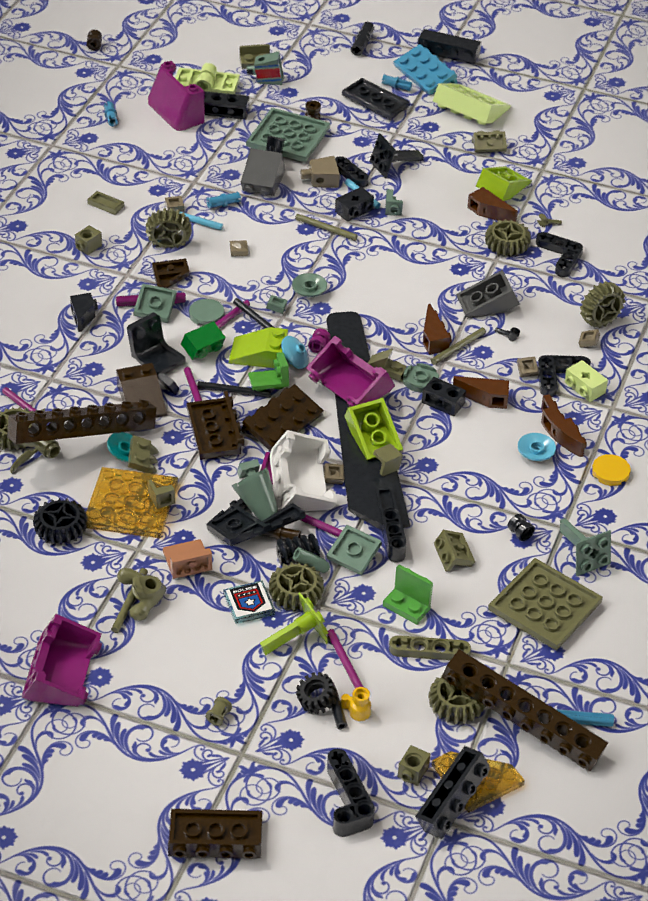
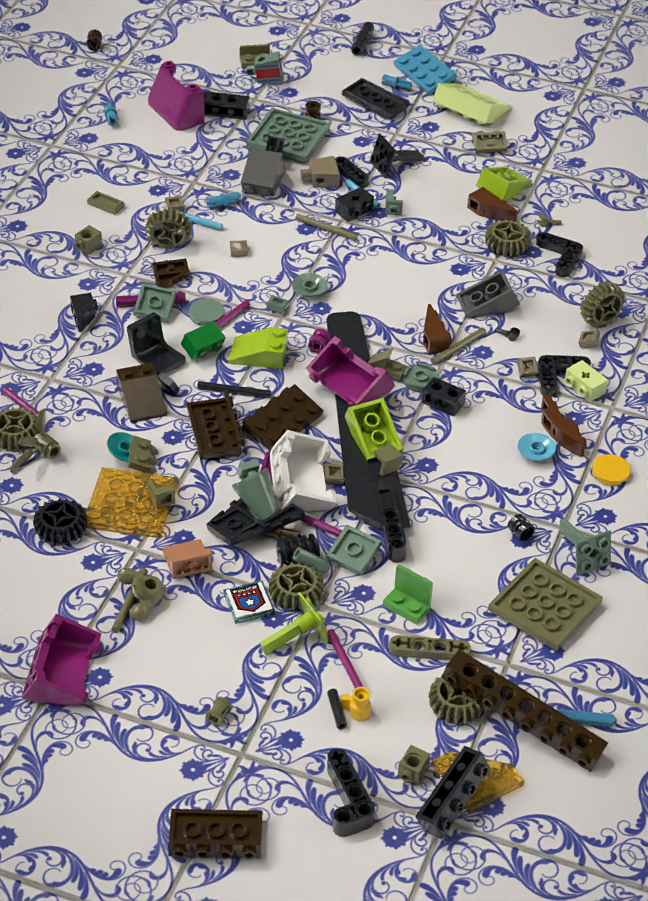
(131, 417): dark brown brick -> none
(192, 384): magenta bar -> none
(209, 79): yellowish green plate -> none
(251, 313): black bar -> none
(274, 378): bright green bracket -> none
(295, 352): medium azure dish -> none
(322, 701): black tyre -> none
(450, 46): black brick -> none
(453, 550): olive bracket -> none
(488, 392): reddish brown slope -> none

